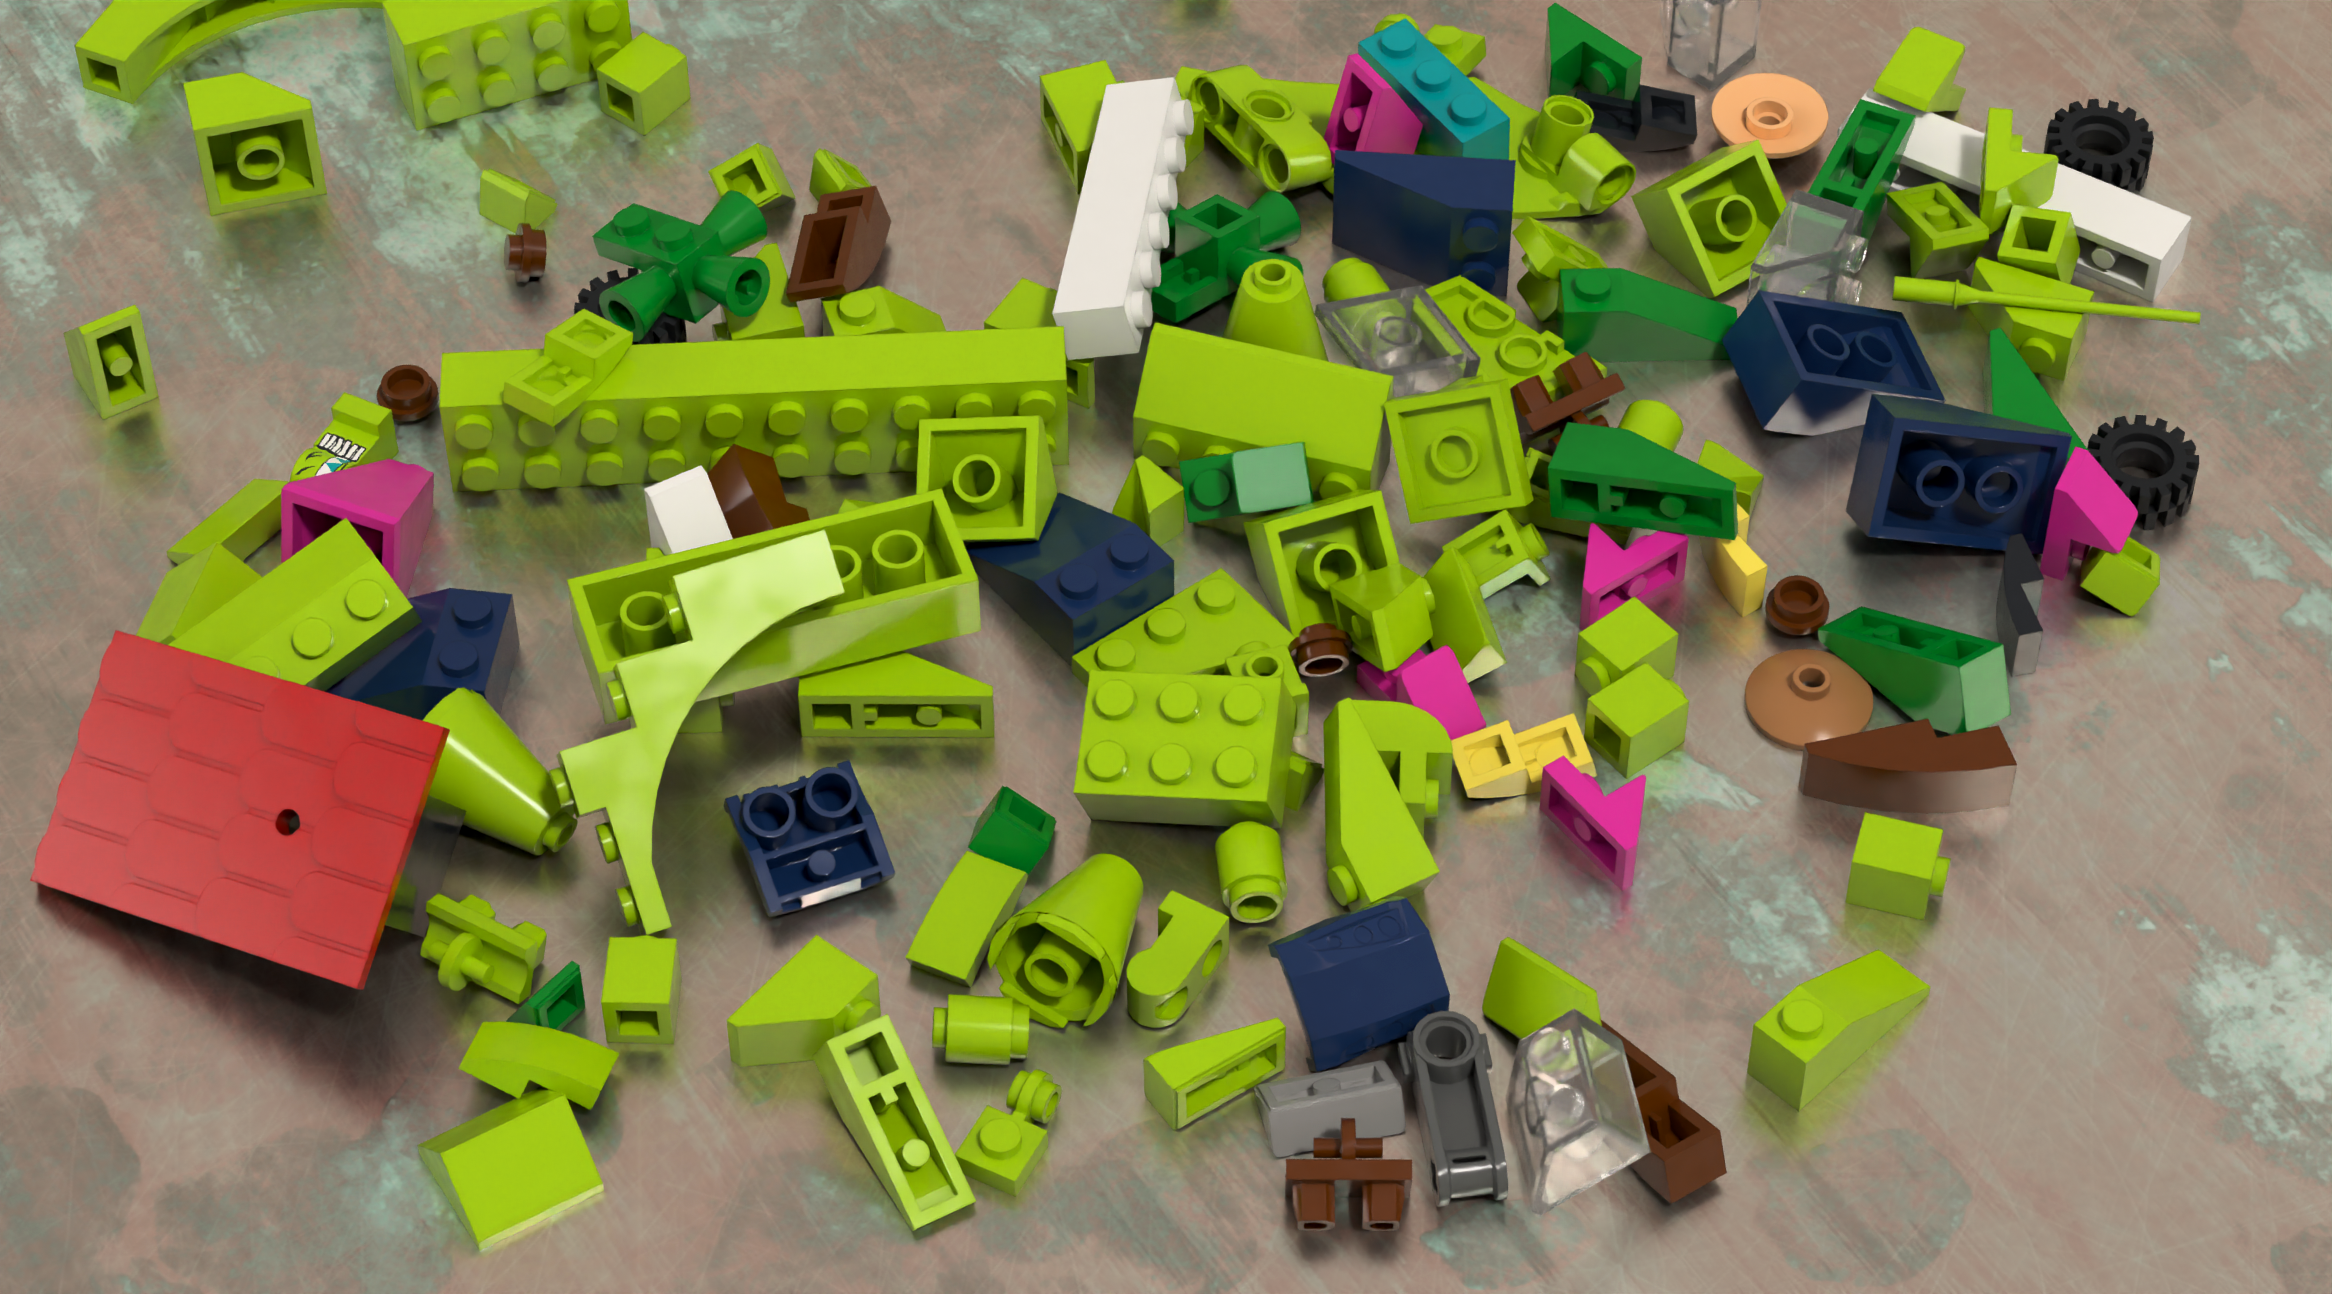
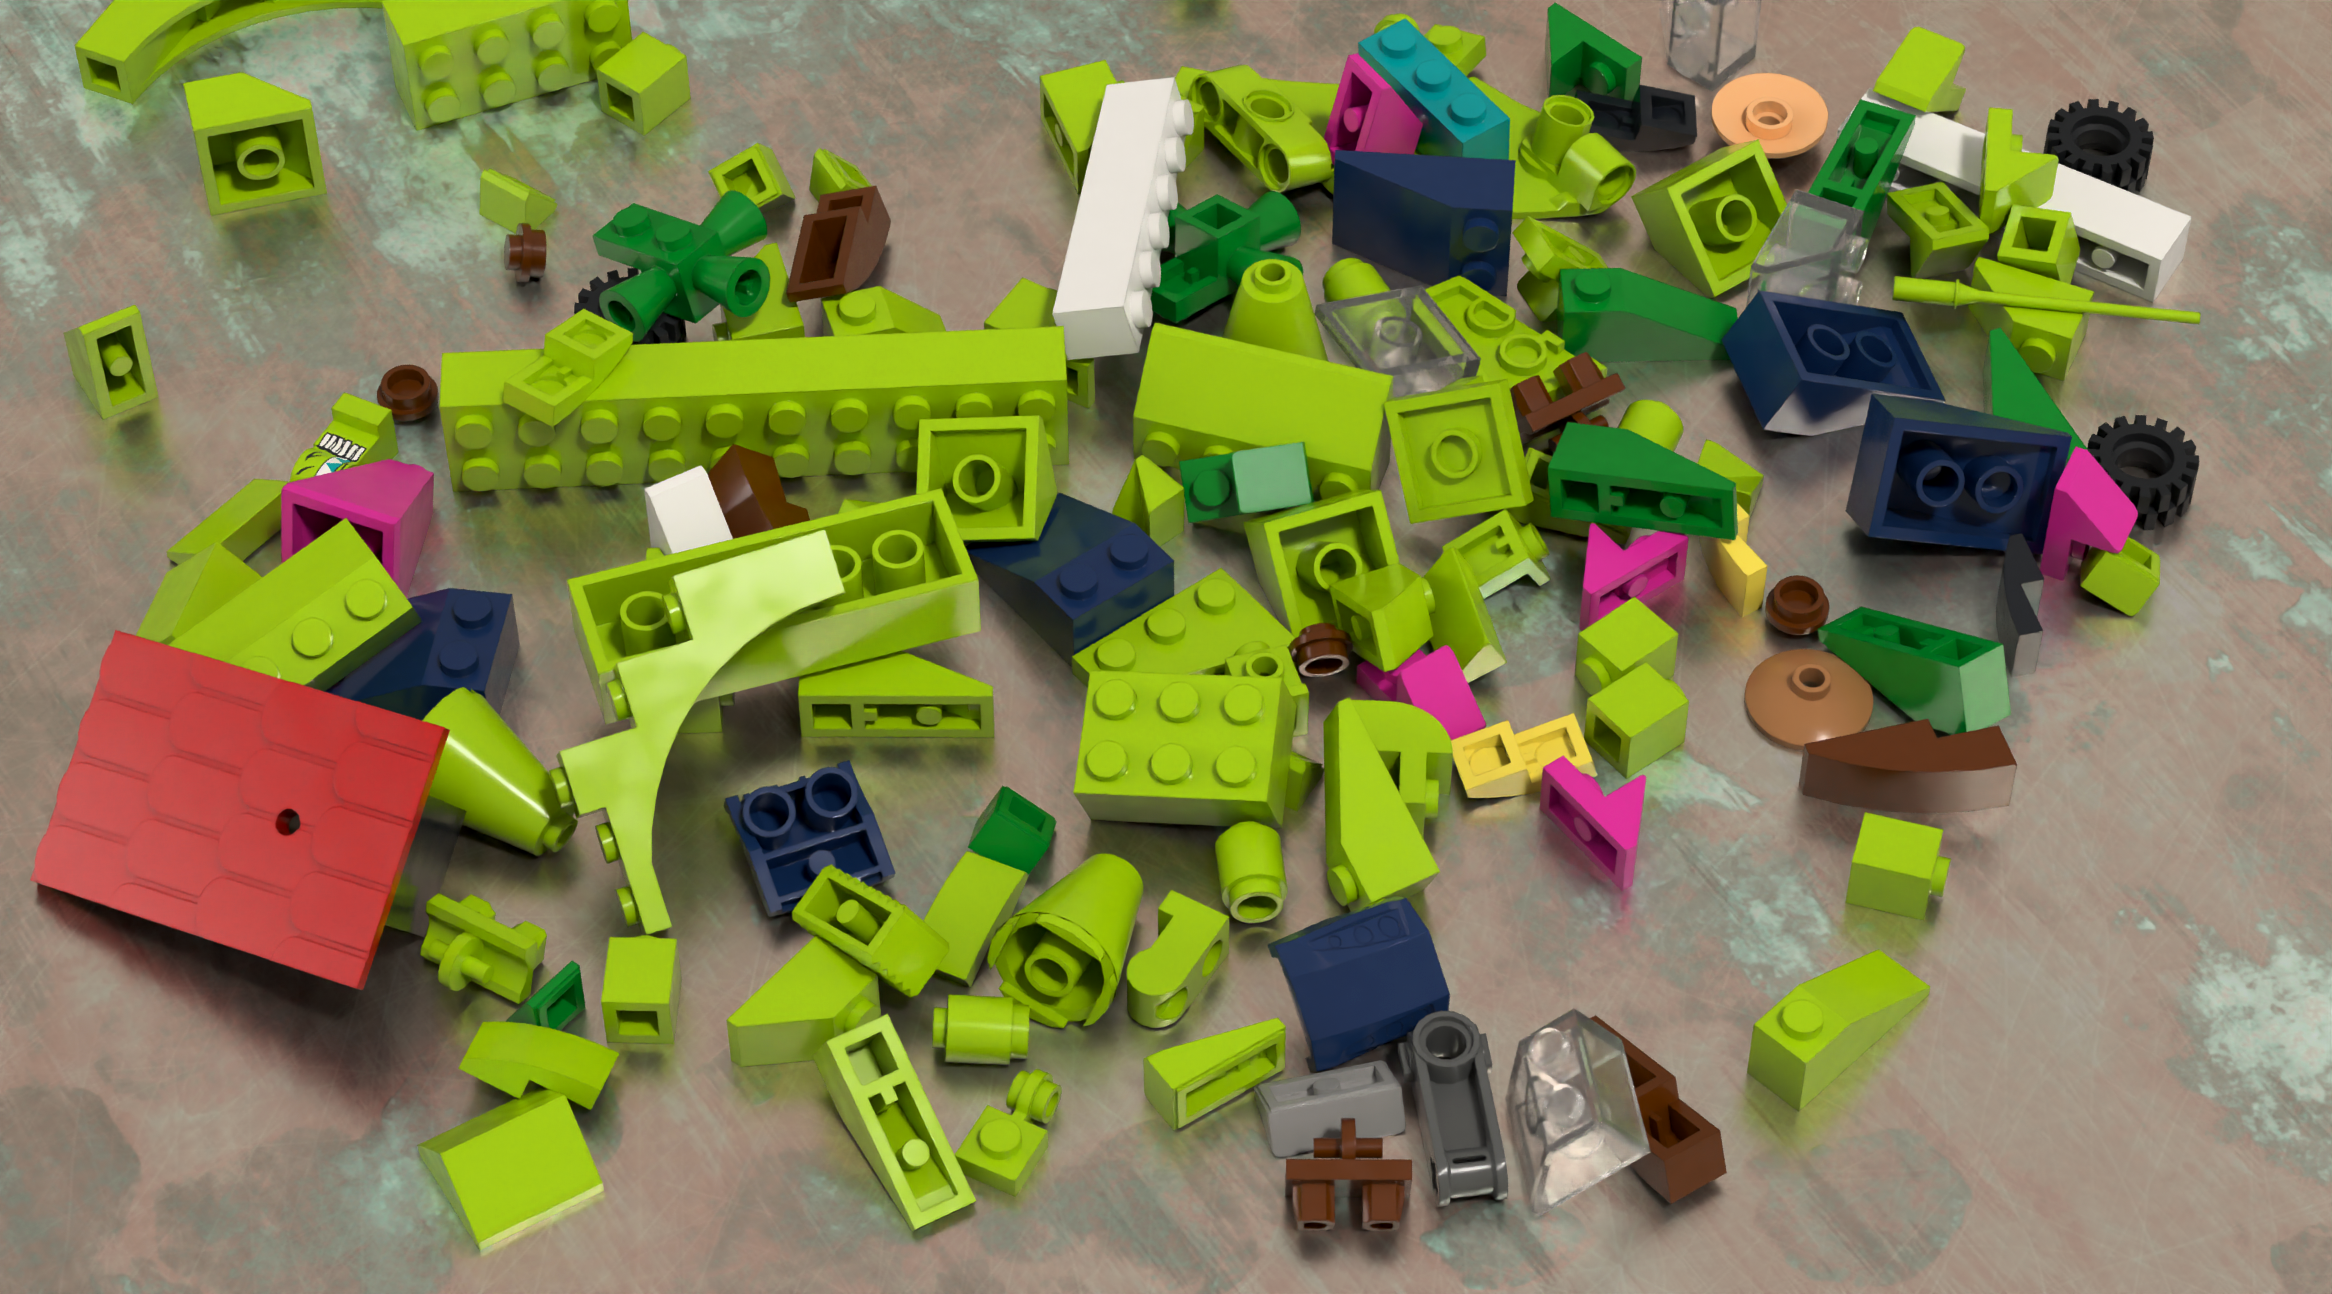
(871, 930): none -> lime brick
(1532, 991): lime slope -> none

